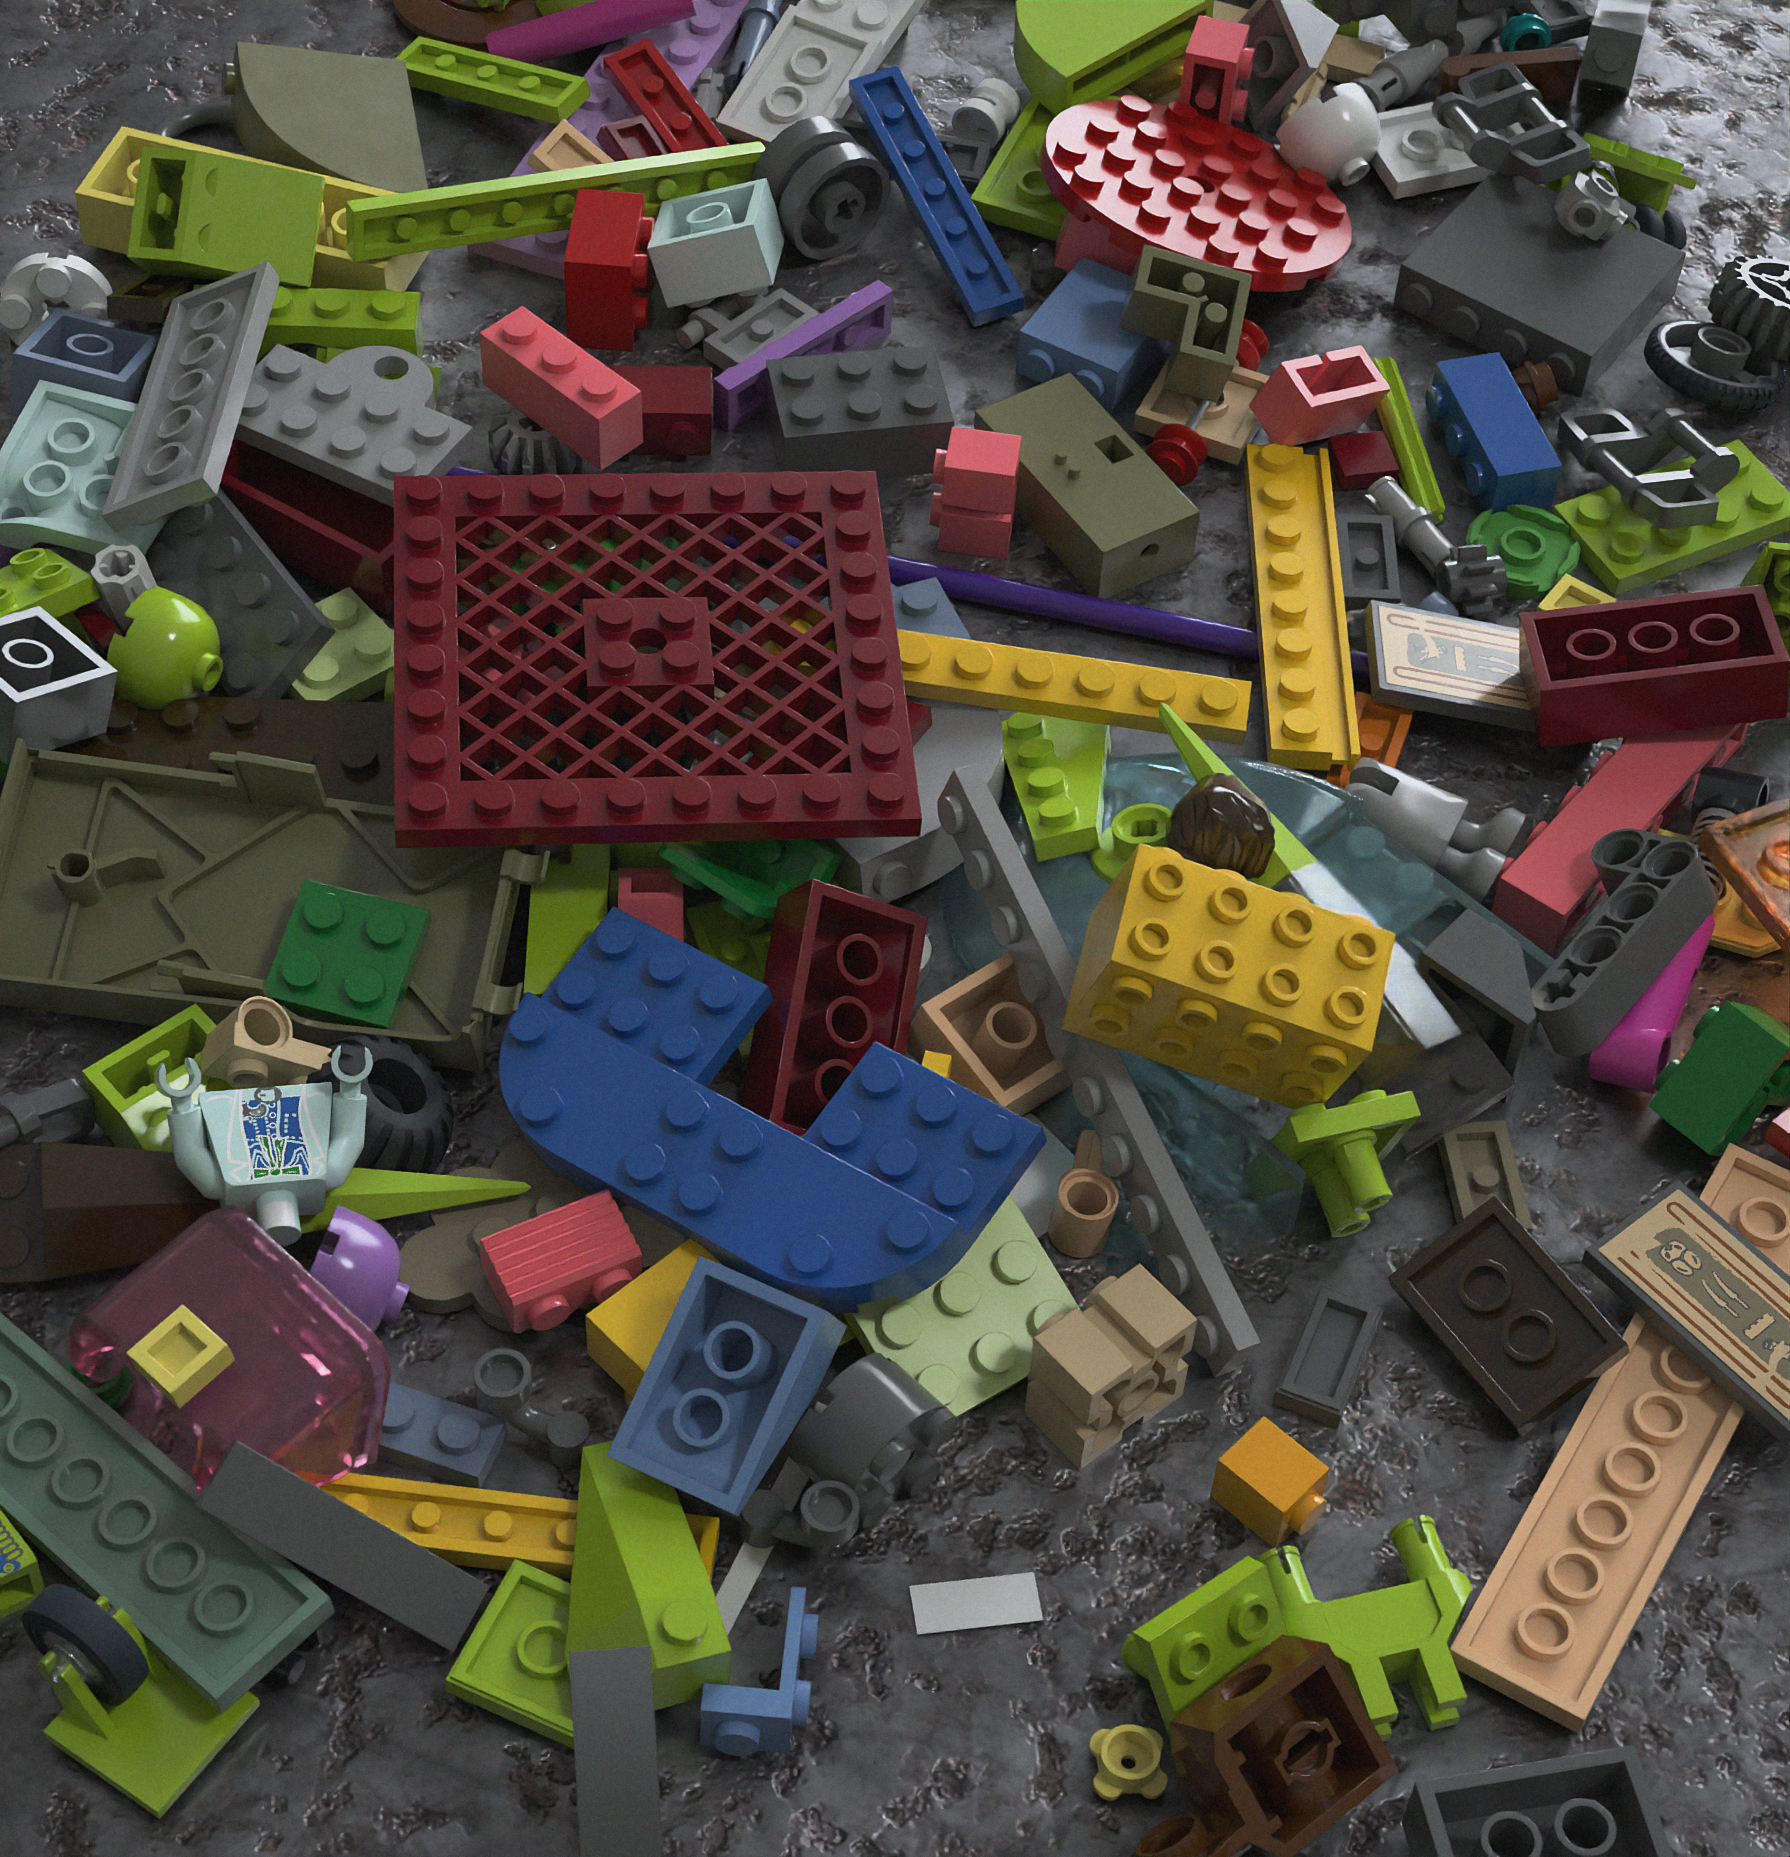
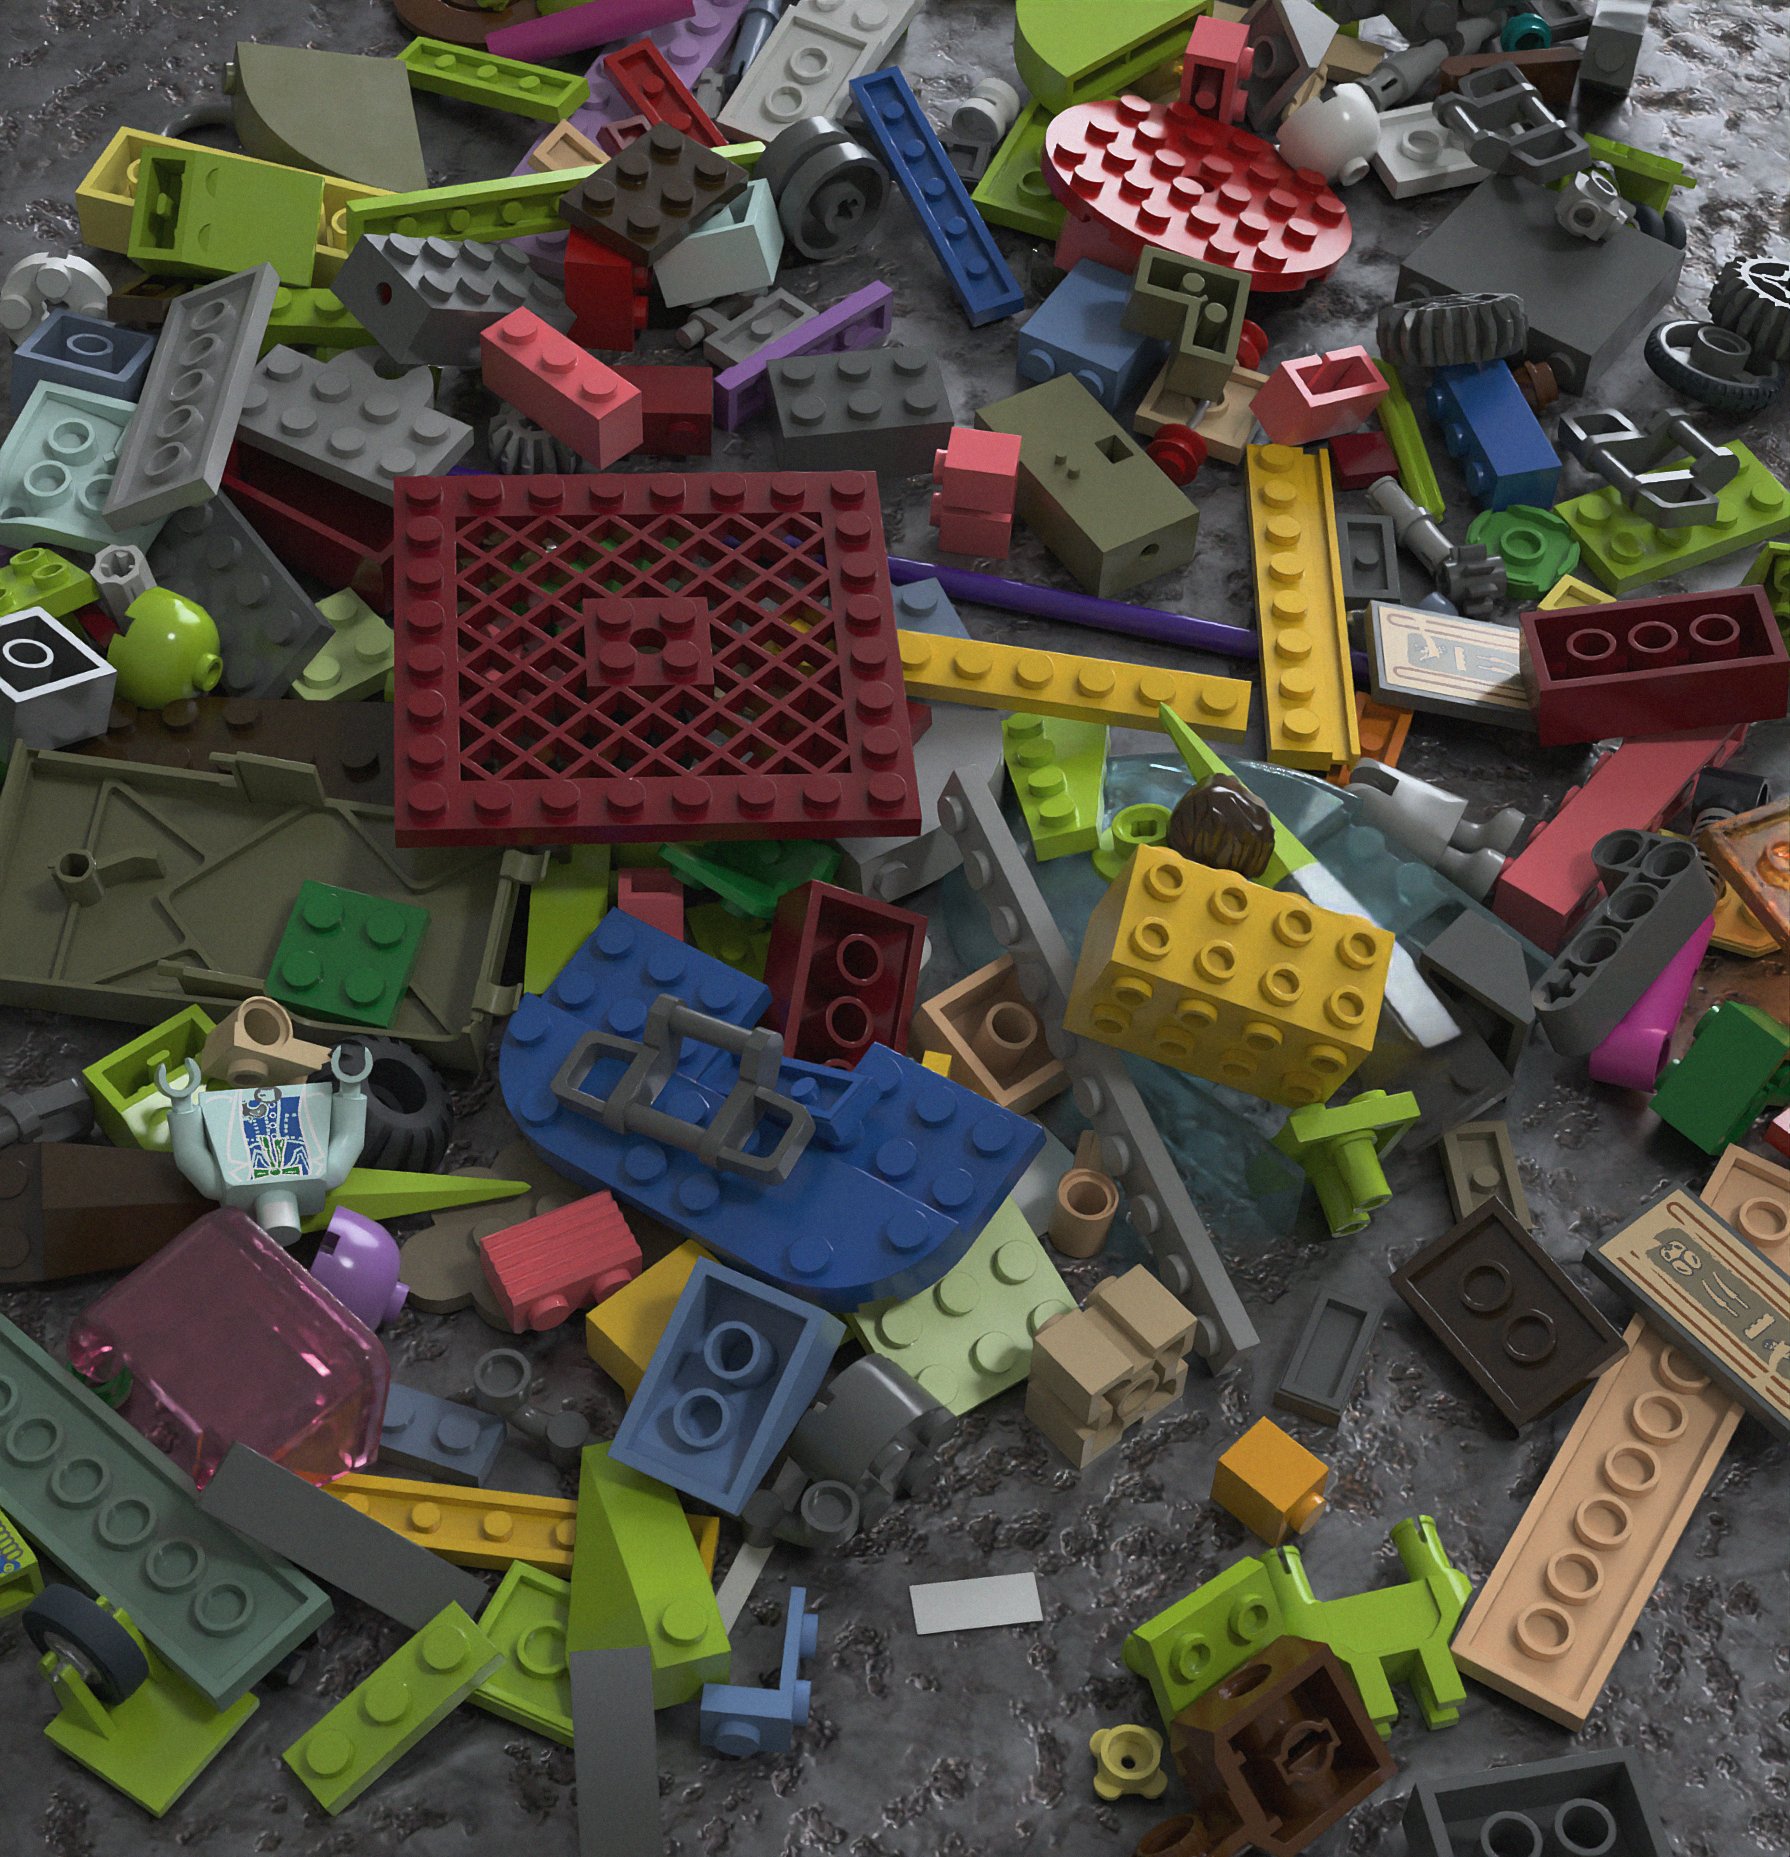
(181, 1356): light yellow plate -> none
(394, 1708): none -> lime plate
(437, 295): none -> dark grey brick
(652, 1066): none -> dark grey bar
(653, 194): none -> dark brown plate
(831, 1095): none -> blue tile
(1452, 329): none -> dark grey gear

